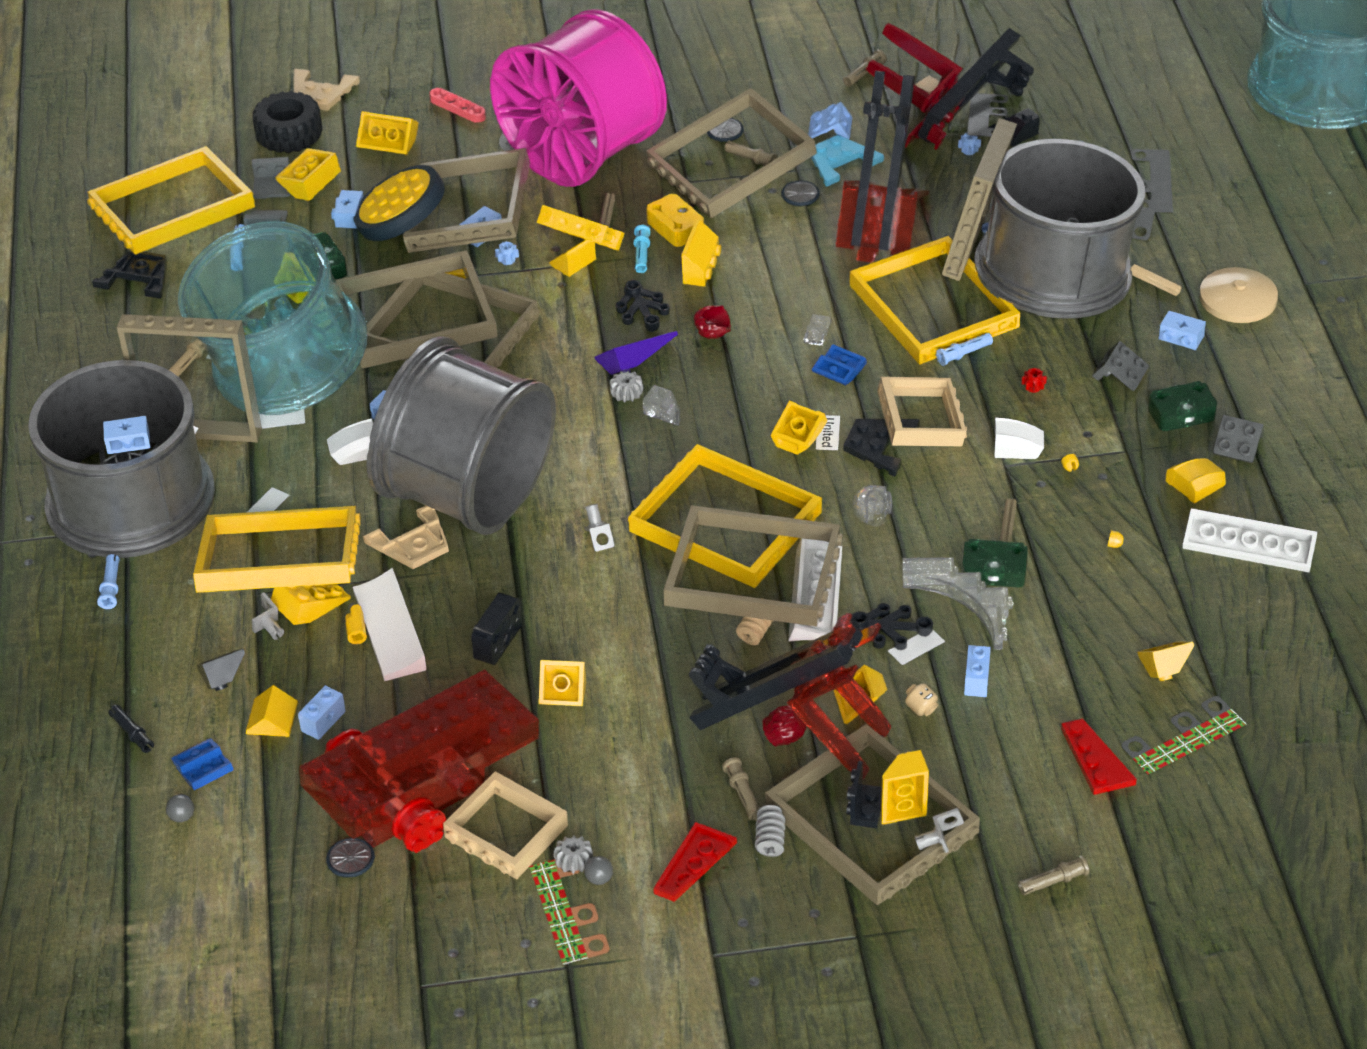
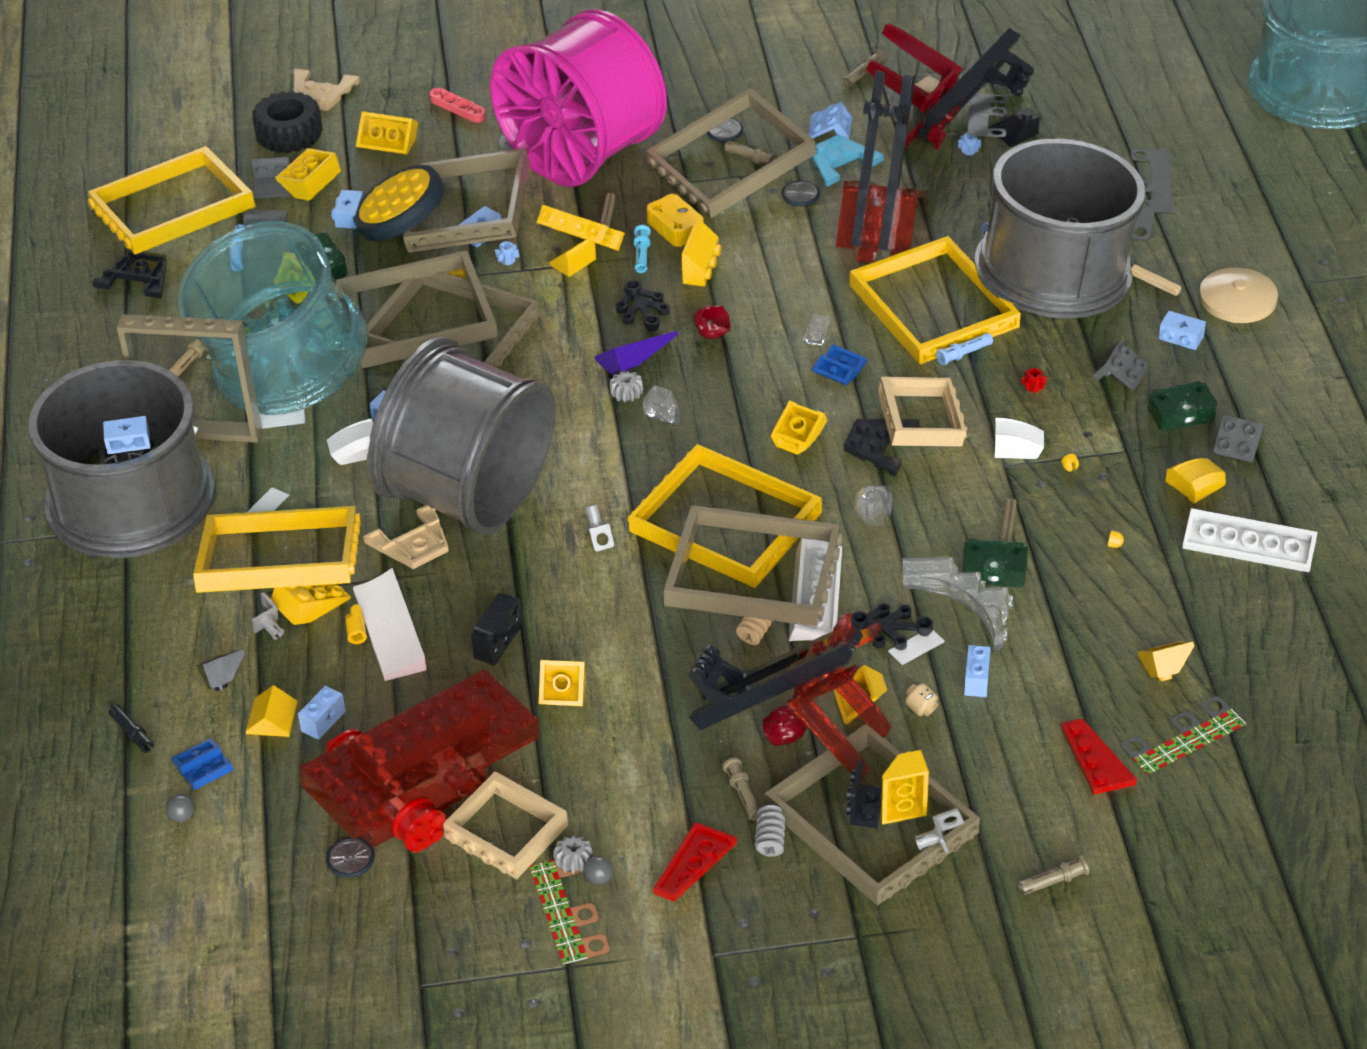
(108, 587): light blue pin -> none
(829, 436): white sticker -> none
(978, 200): dark tan door -> none

